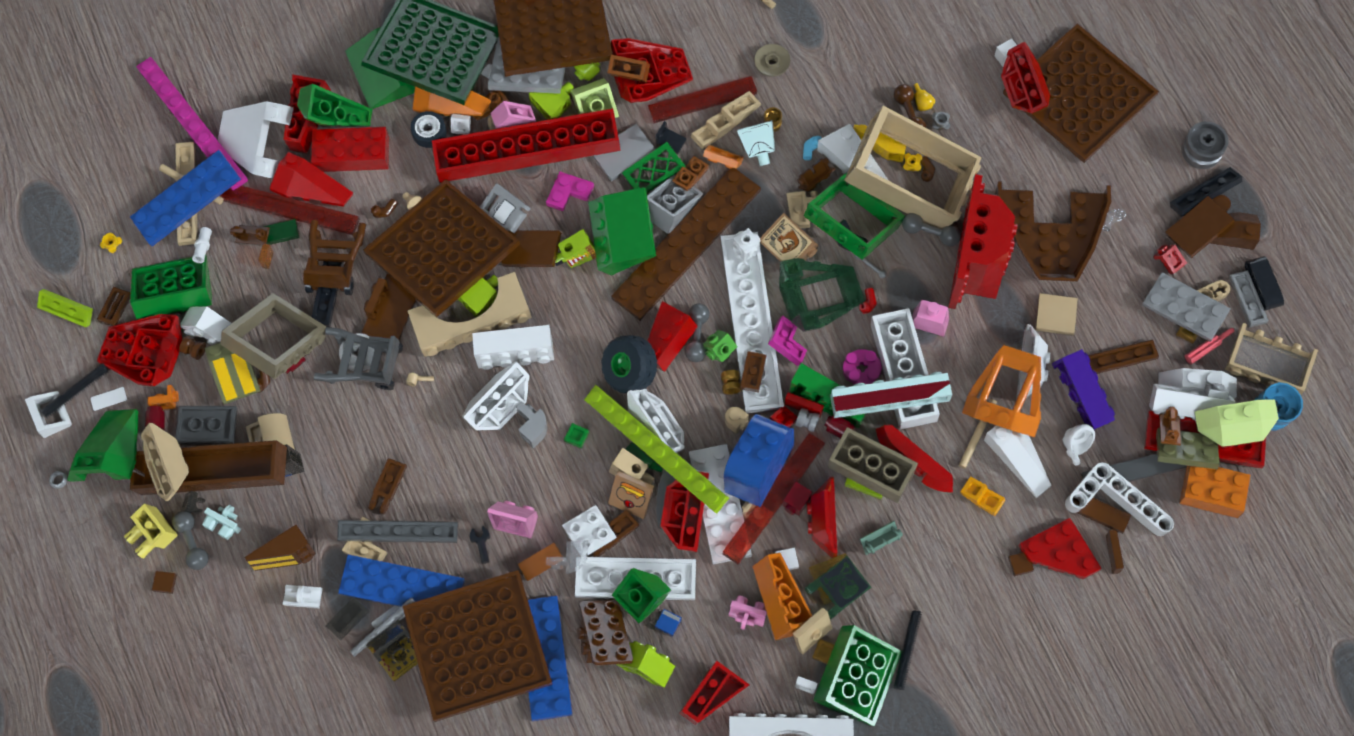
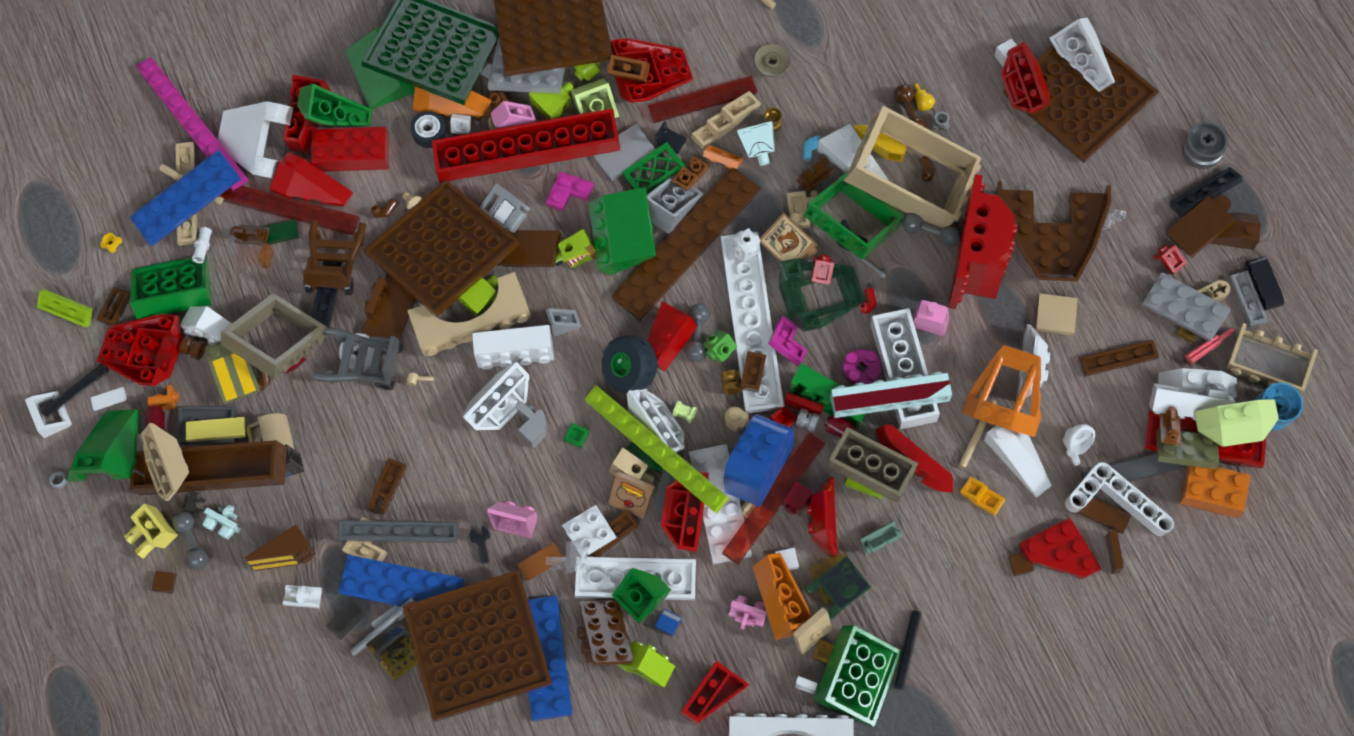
(215, 429): none -> light yellow tile
(562, 320): none -> light grey slope
(684, 411): none -> yellowish green bush
(822, 269): none -> bracket
(916, 166): yellow plate -> none
(1083, 51): none -> white wedge
(1085, 389): dark purple wedge -> none

